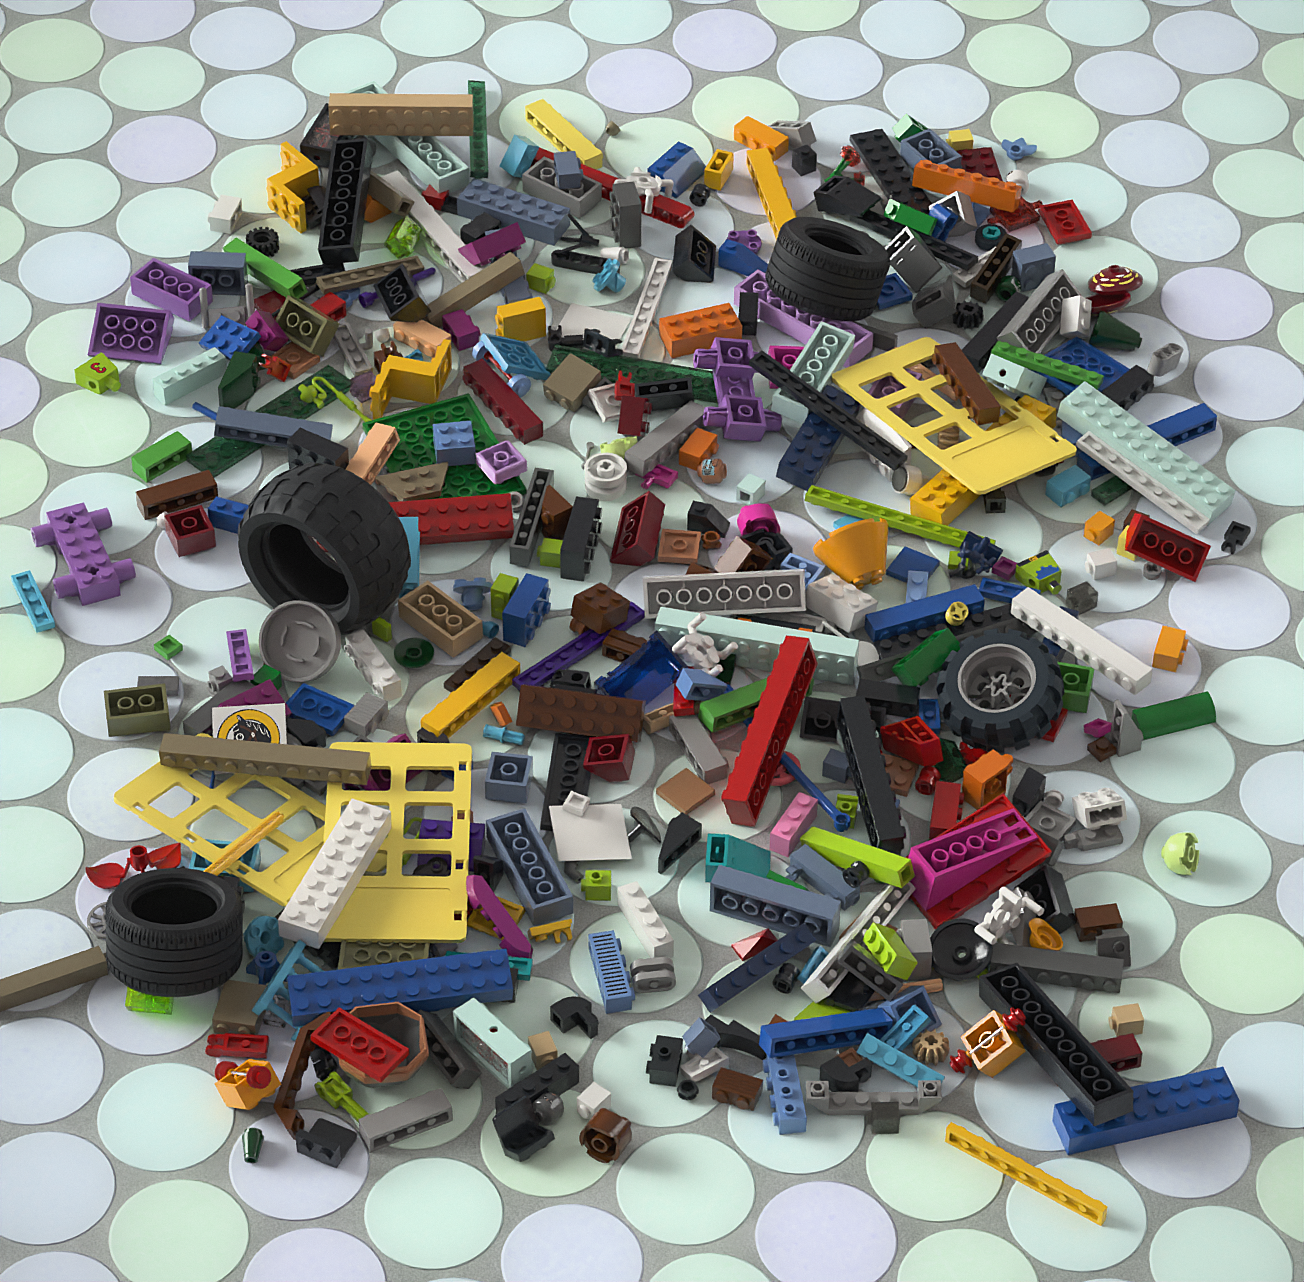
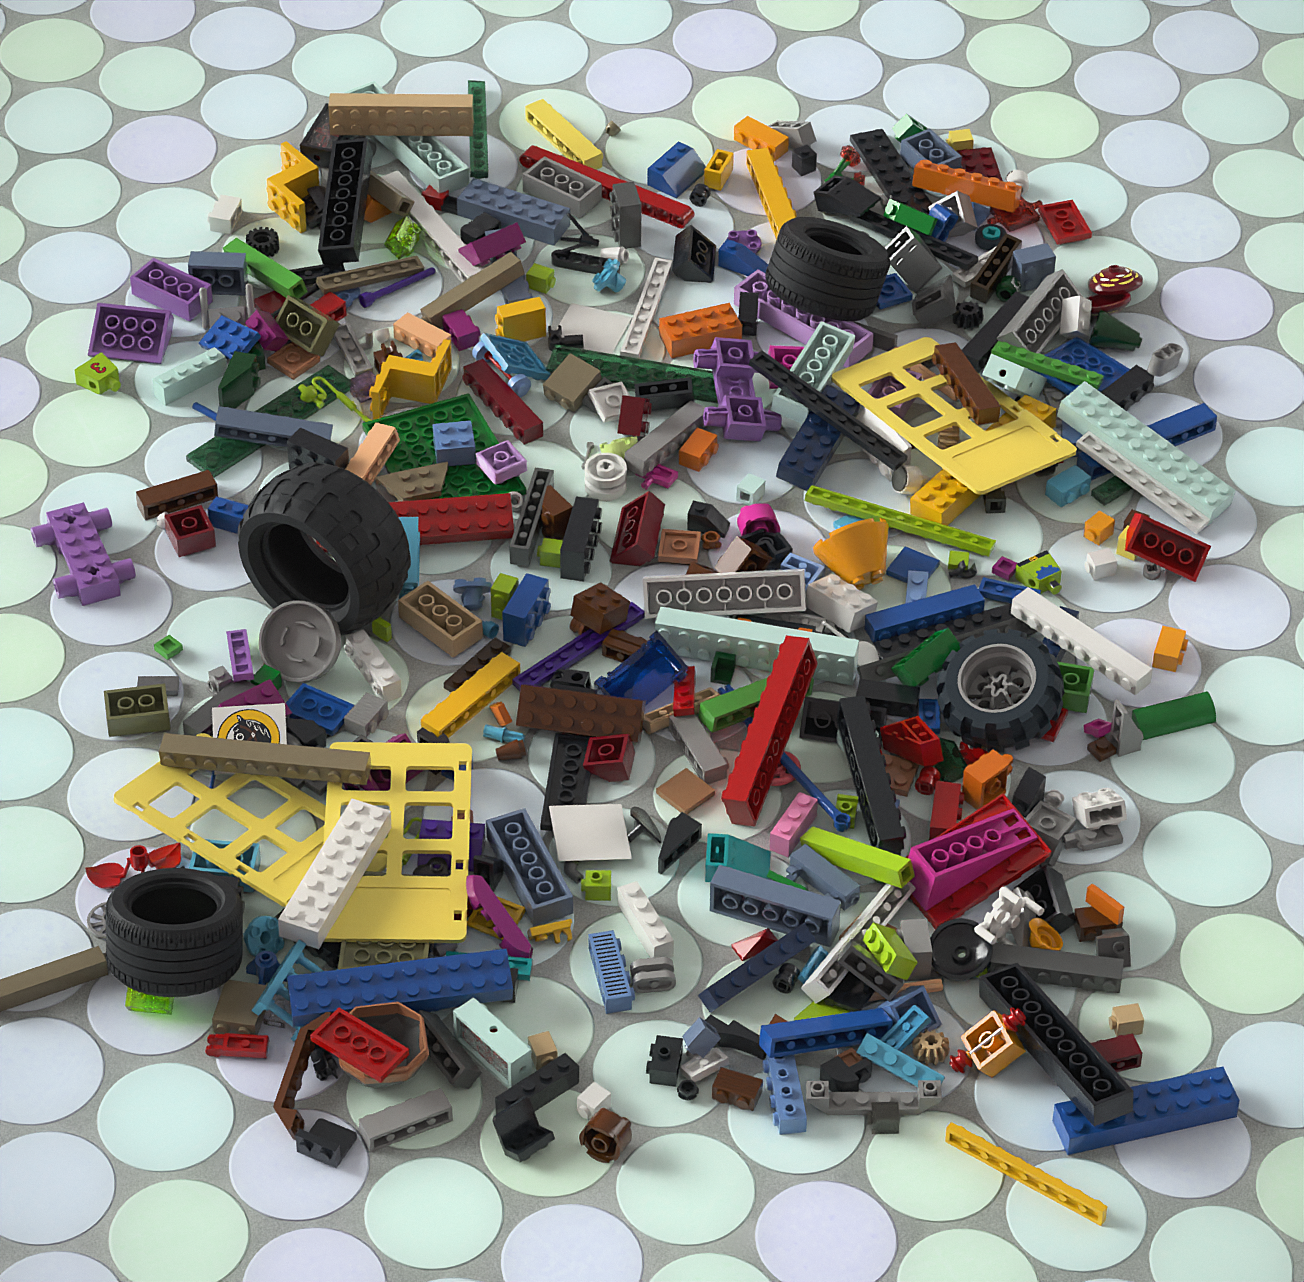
(33, 601): medium azure plate -> none
(161, 456): bright green brick -> none
(245, 844): yellow axle -> none
(245, 1084): light orange brick -> none
(252, 1143): dark green cone -> none
(276, 367): red plate -> none
(339, 1094): lime connector -> none
(402, 296): black slope -> none
(414, 652): dark green dish -> none
(509, 777): sand blue brick -> none
(511, 750): none -> reddish brown cone
(519, 156): medium azure brick -> none
(548, 1108): dark grey head -> none
(567, 169): sand blue brick -> none
(574, 1012): black brick -> none
(576, 803): white tile -> none
(601, 343): black hinge -> none
(623, 387): red plate -> none
(648, 186): white plate -> none
(699, 685): medium blue slope -> none
(701, 649): white plate -> none
(712, 471): nougat head -> none
(836, 766): sand blue brick -> none
(856, 874): black wheel -> none
(958, 609): light yellow wheel -> none
(979, 552): dark blue piece -> none
(1018, 149): medium blue plate -> none
(1082, 598): clear smoke brick -> none
(1105, 904): none -> orange tile
(1180, 853): yellowish green cylinder -> none
(1235, 534): black plate -> none

